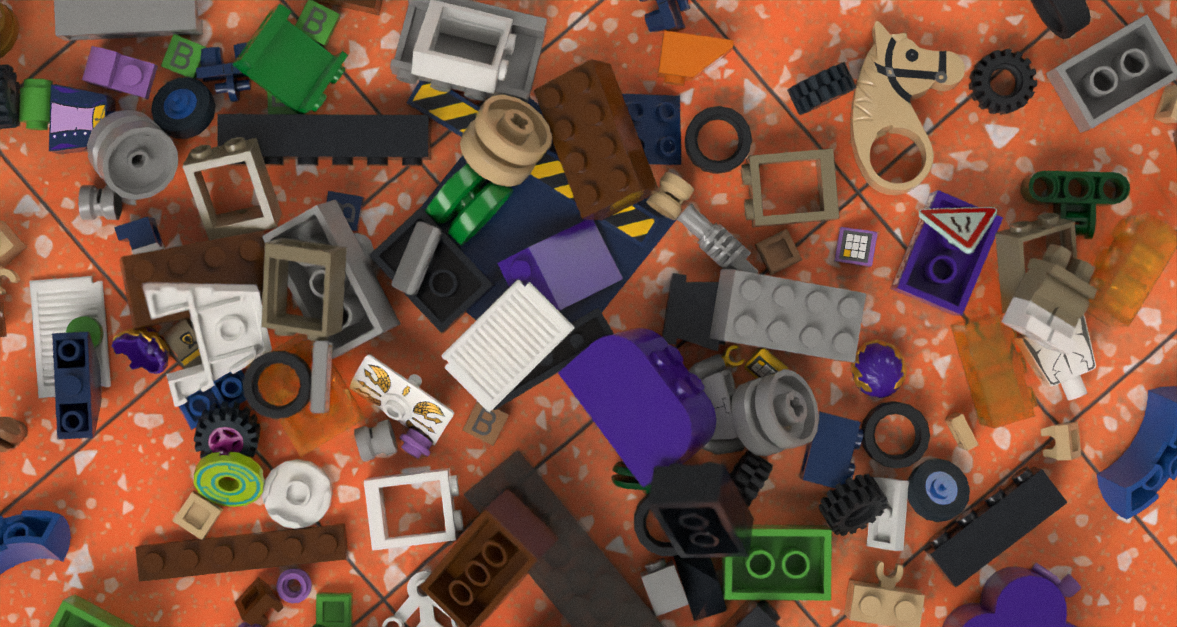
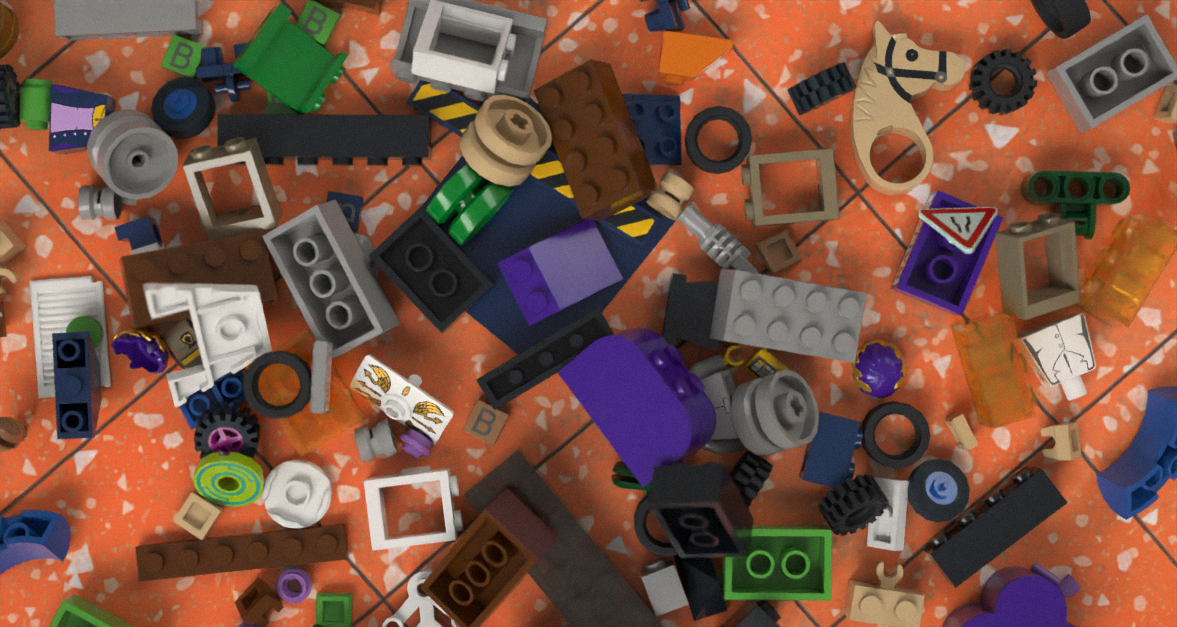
(119, 72): medium lavender brick -> none
(275, 284): dark tan window -> none
(416, 258): light grey slope -> none
(506, 344): white window -> none
(856, 246): slope -> none
(1051, 299): dark tan hips -> none

